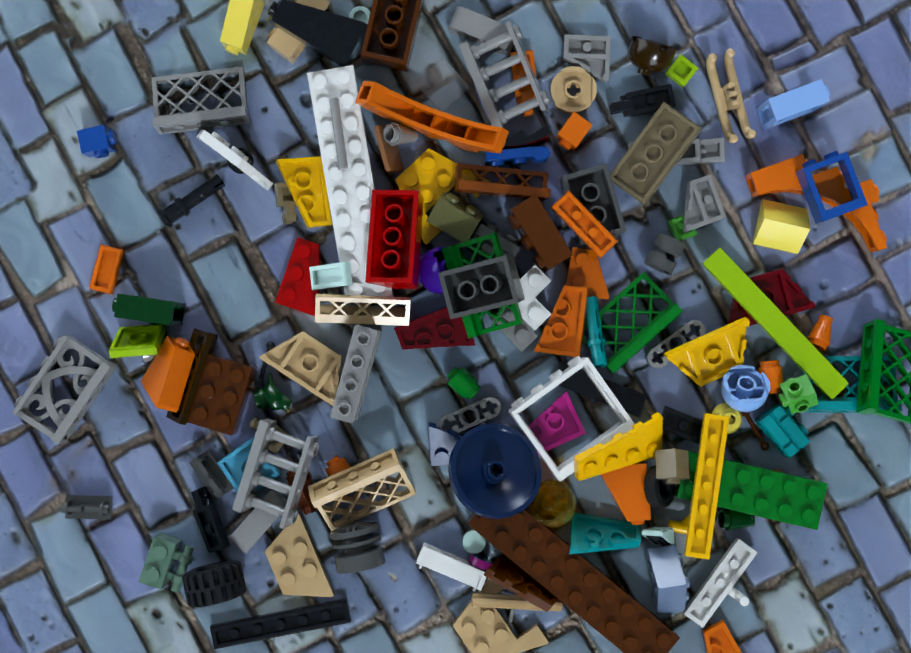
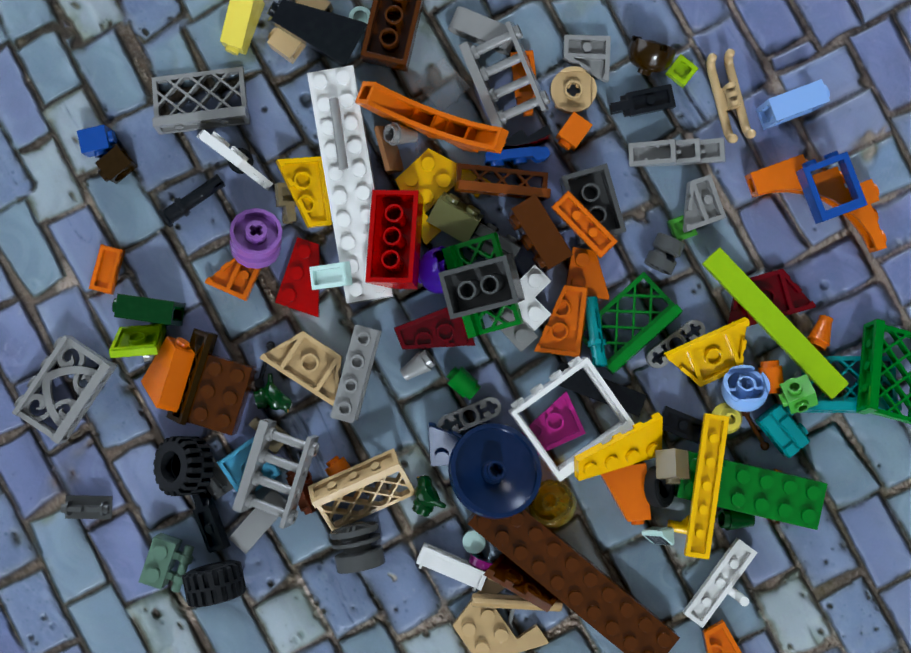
(115, 165): none -> dark brown brick
(183, 465): none -> black tyre
(234, 279): none -> orange wing
(255, 238): none -> medium lavender wheel
(280, 623): black tile -> none
(298, 563): tan wing -> none
(362, 312): tan fence -> none
(418, 365): none -> light grey cone
(426, 497): none -> dark green animal
(601, 534): teal wing -> none
(654, 153): dark tan tile -> none
(668, 579): sand blue brick -> none
(781, 226): light yellow slope -> none

